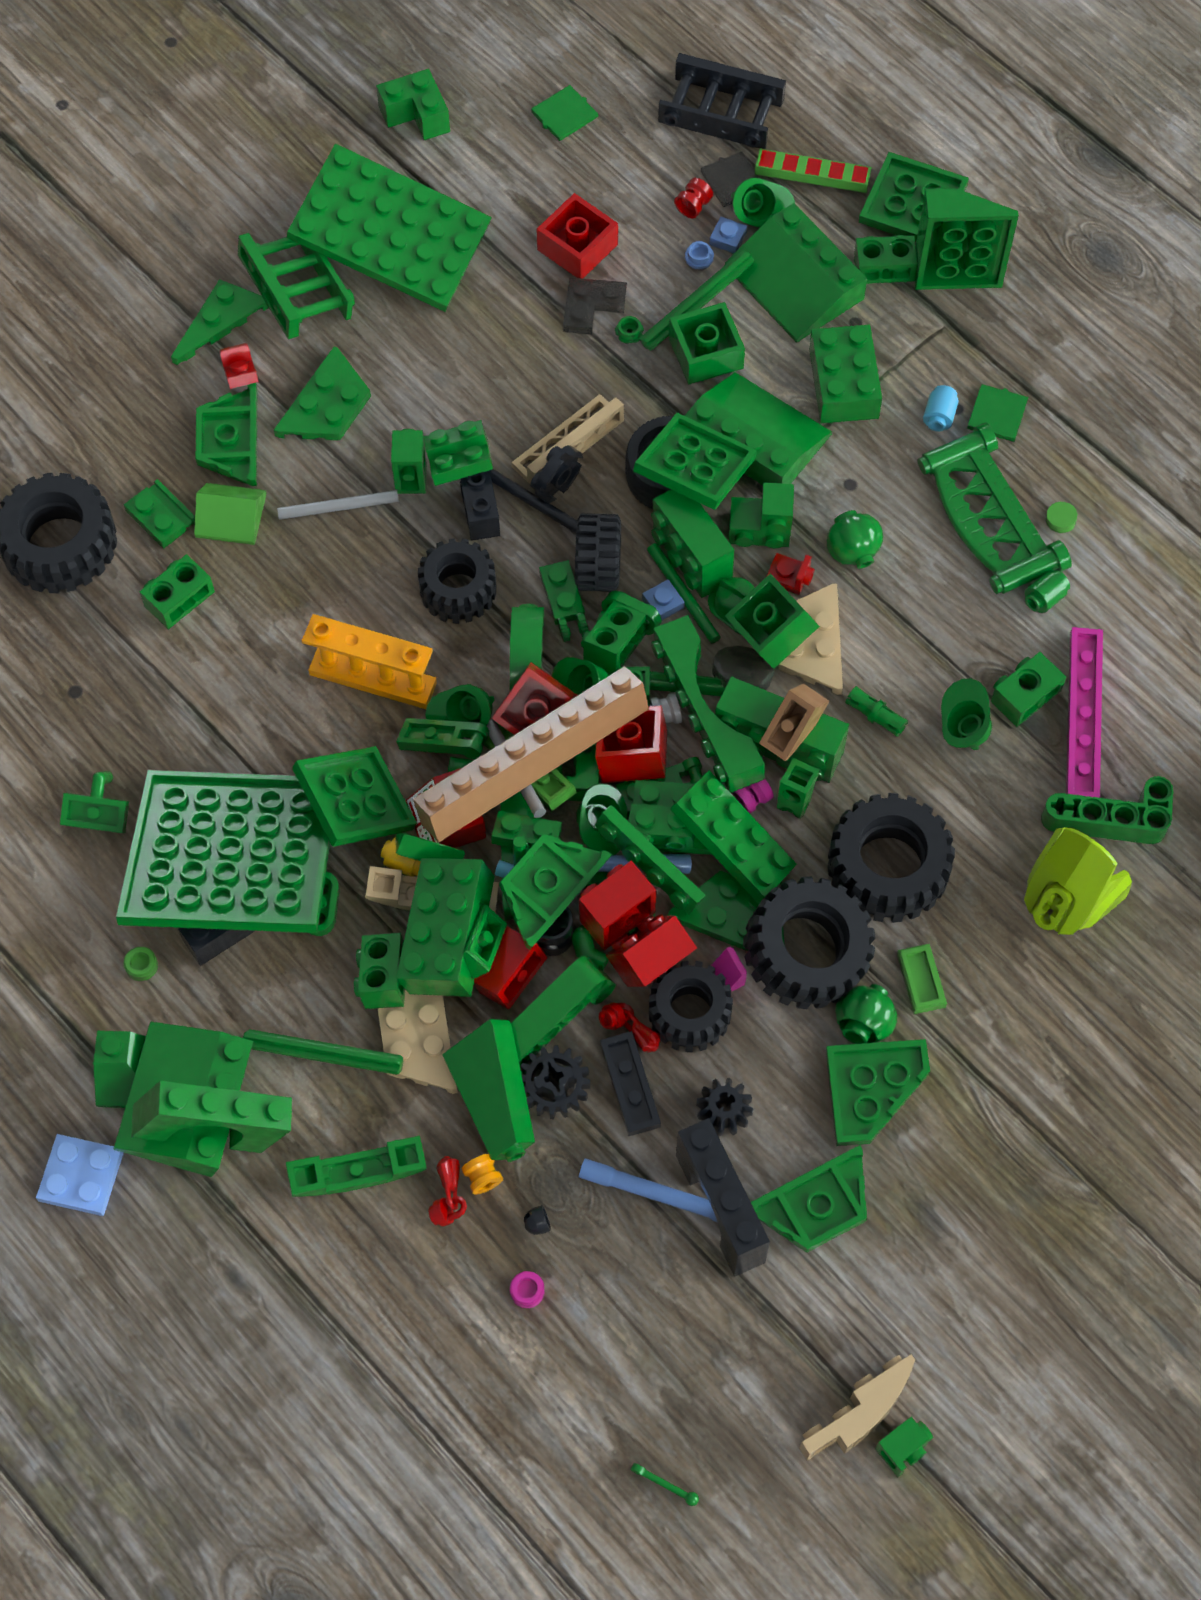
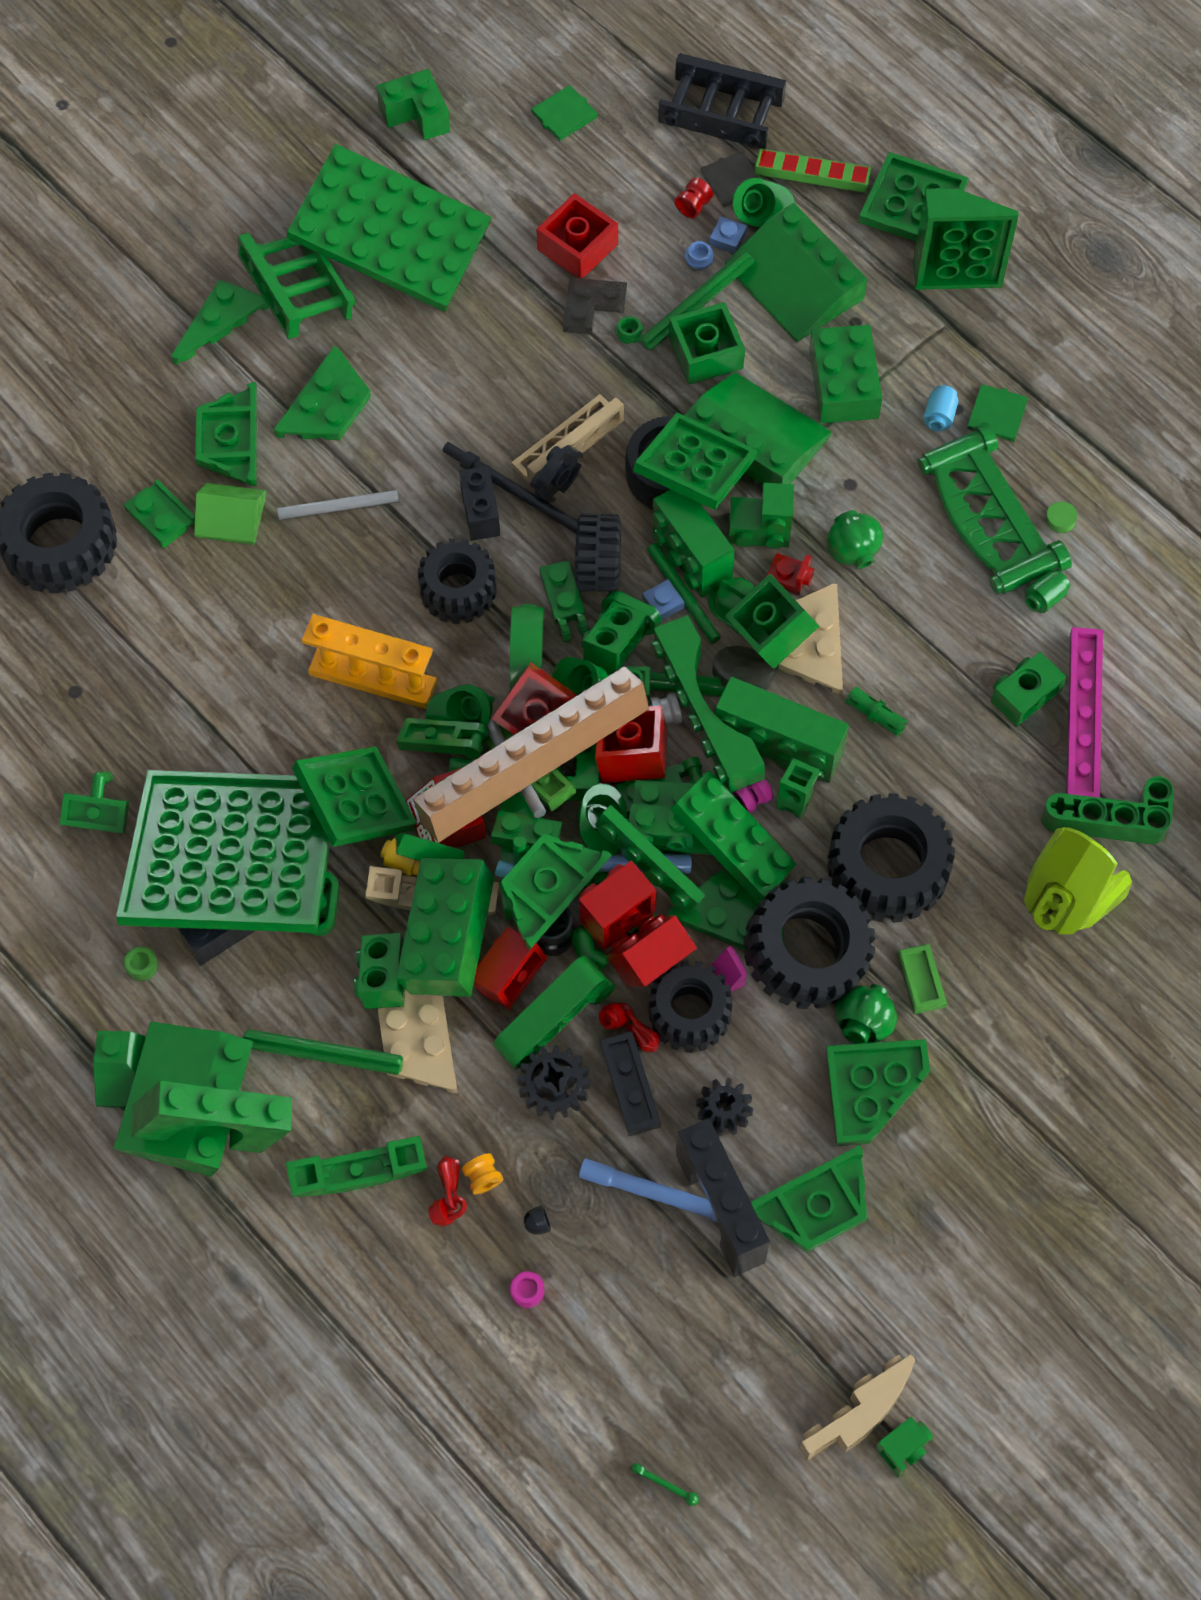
(79, 1175): light blue plate -> none
(182, 595): green brick -> none
(238, 365): red bracket -> none
(408, 461): green brick -> none
(458, 452): green plate -> none
(484, 941): green slope -> none
(493, 1088): green slope -> none
(794, 721): medium nougat slope -> none
(886, 258): green brick -> none
(966, 714): green piece -> none

